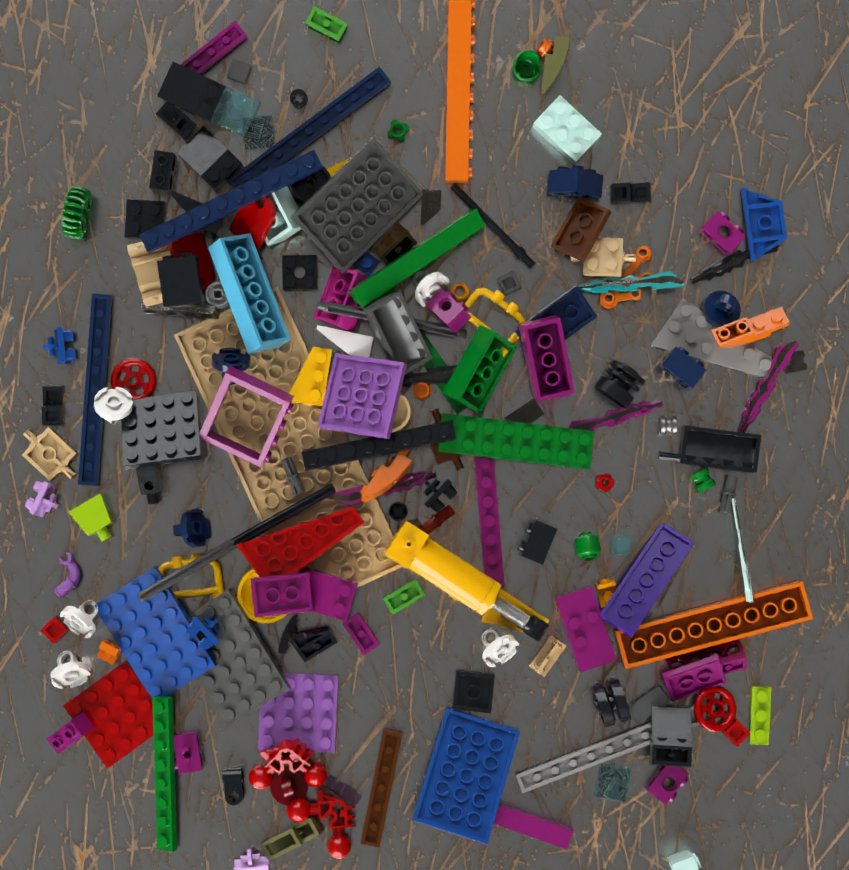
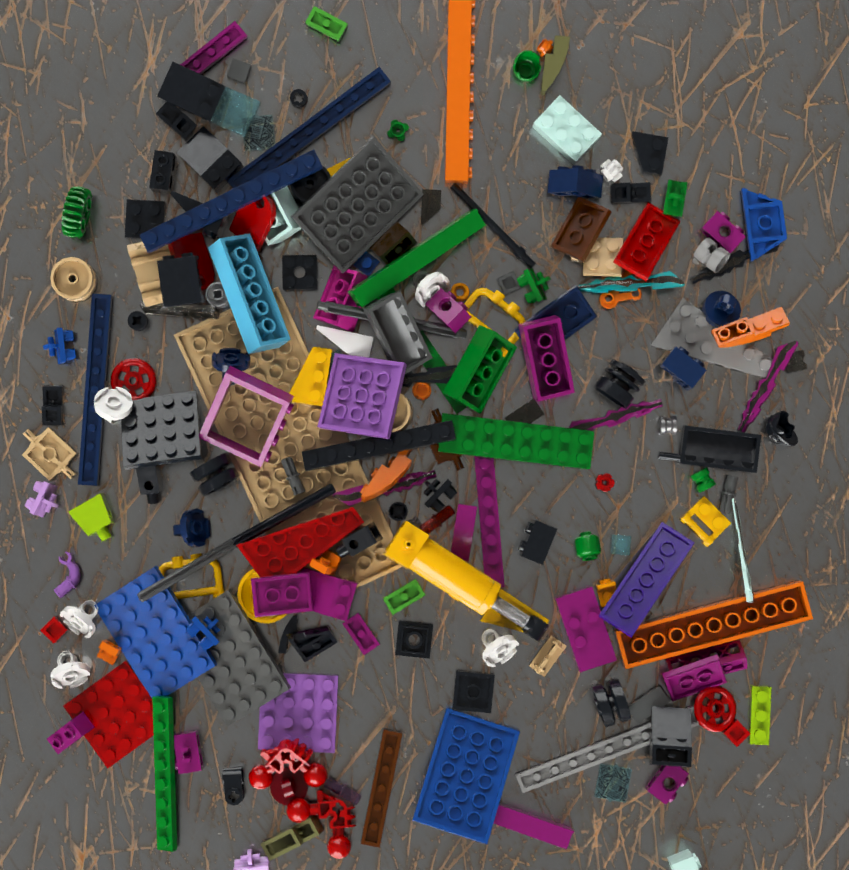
(65, 271): none -> tan wheel
(140, 323): none -> black wheel
(215, 476): none -> black wheel
(327, 563): none -> orange bracket
(365, 537): none -> black torso
(408, 628): none -> black piece
(463, 531): none -> magenta slope
(530, 278): none -> green hips
(611, 170): none -> white gear
(646, 241): none -> red tile
(650, 151): none -> black wing
(675, 198): none -> green hips
(709, 516): none -> yellow plate
(712, 255): none -> light grey wheel
(780, 430): none -> black piece

